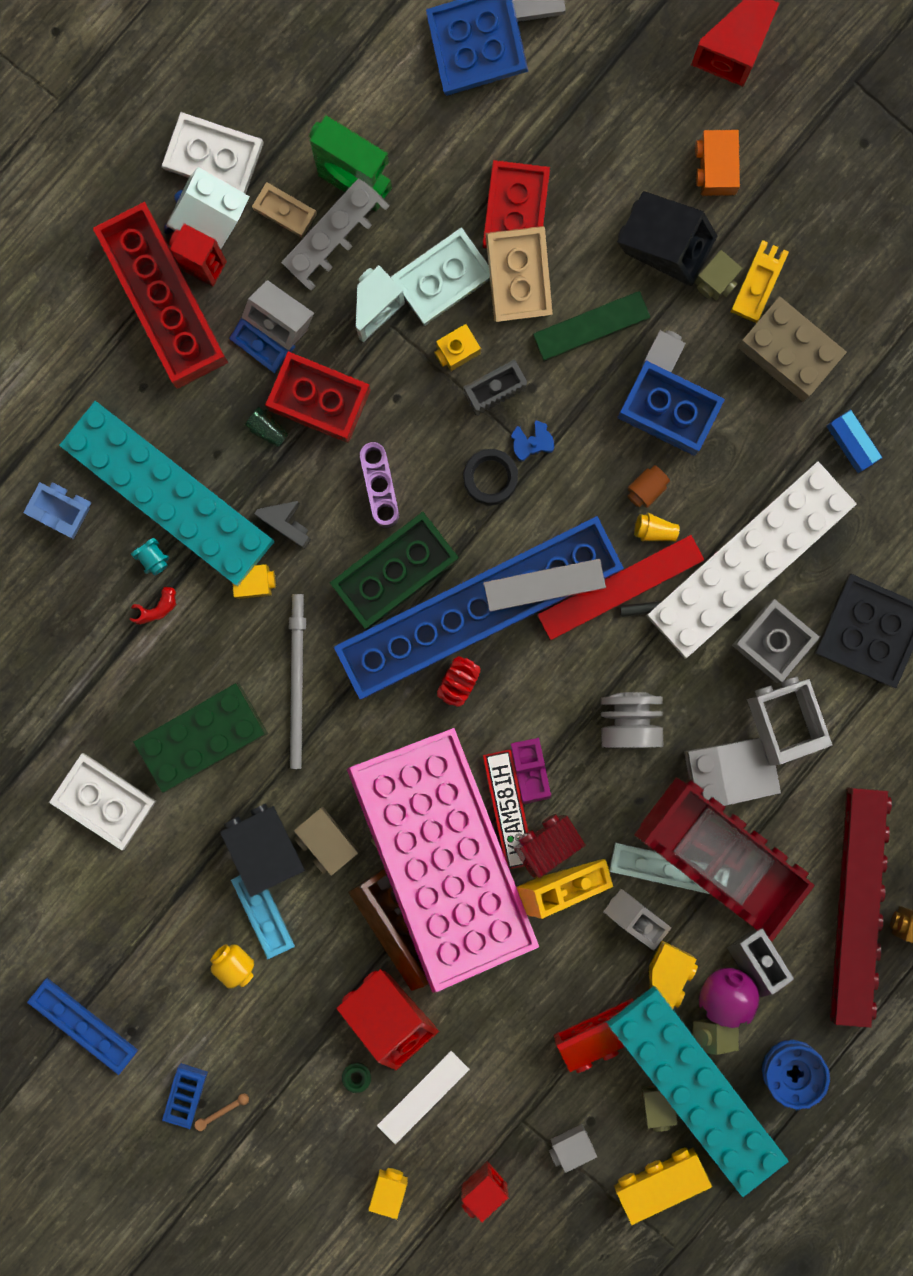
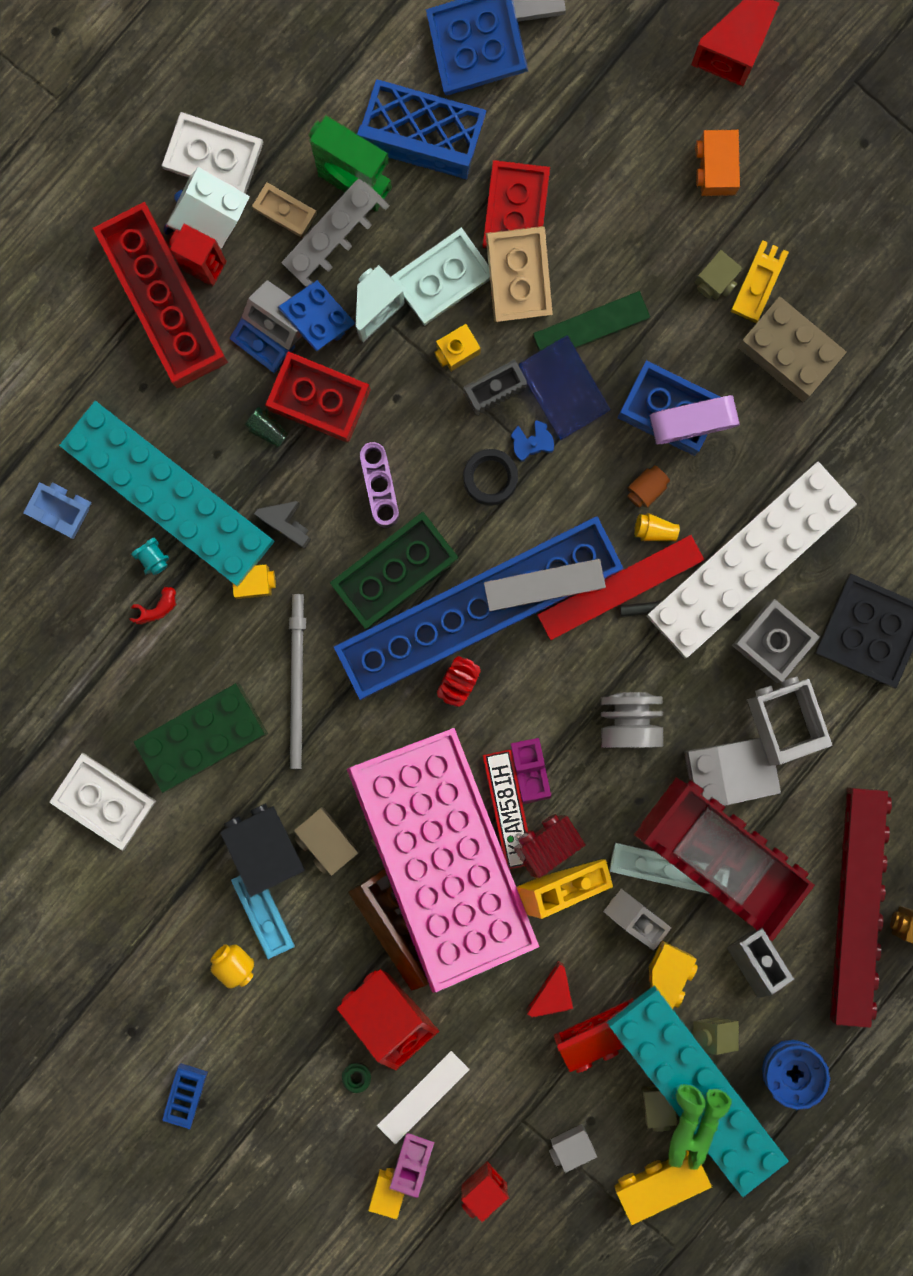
(82, 1026): blue tile -> none
(202, 1123): medium nougat hinge -> none
(316, 315): none -> blue hinge
(411, 1165): none -> magenta slope
(420, 152): none -> blue fence
(553, 995): none -> red slope
(564, 387): none -> clear blue piece
(665, 350): light grey brick -> none
(668, 236): black slope -> none
(693, 1103): none -> bright green piece
(694, 419): none -> lavender beam
(729, 997): magenta cylinder -> none
(854, 441): blue slope -> none

